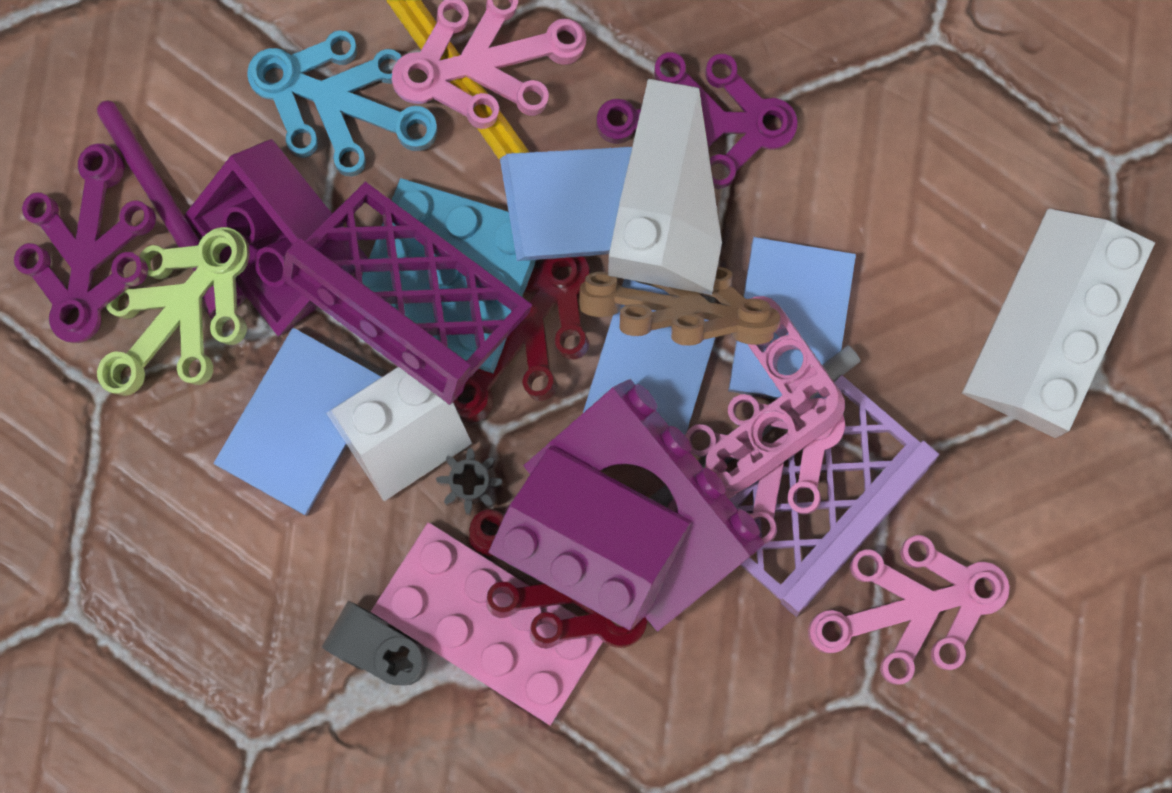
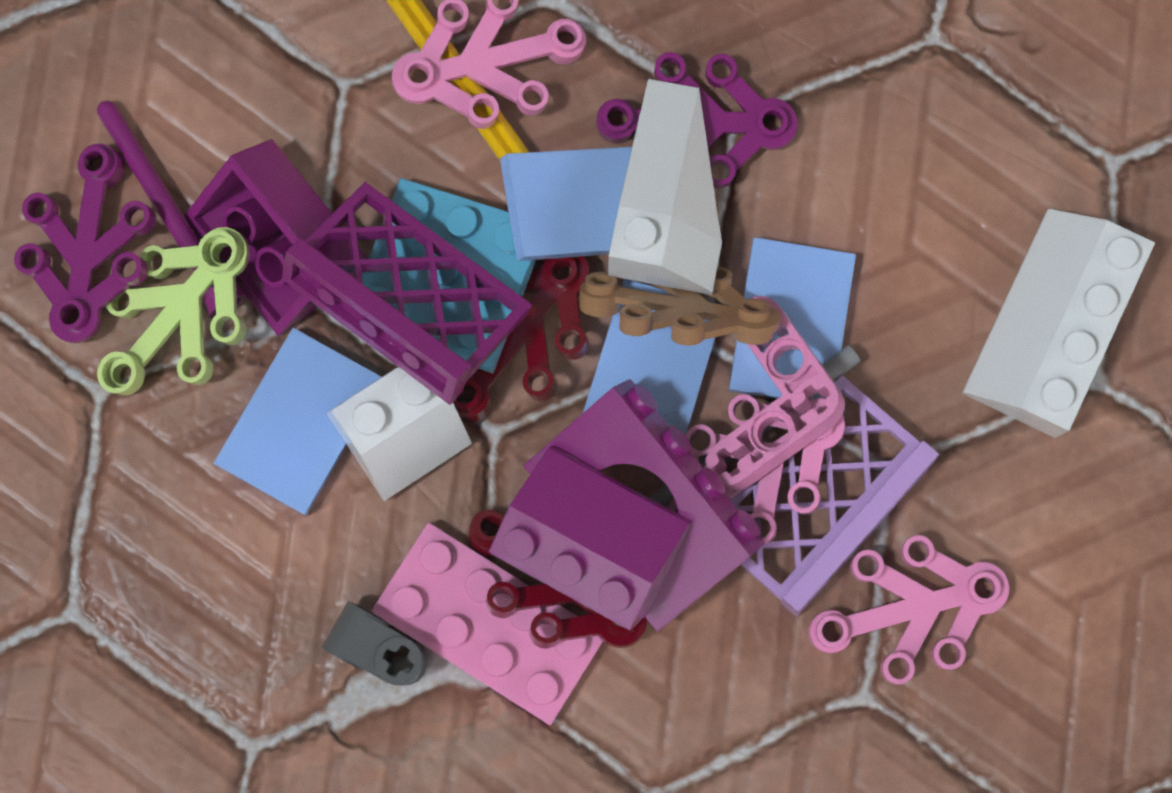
(333, 97): medium azure plant -> none
(458, 471): dark grey gear -> none

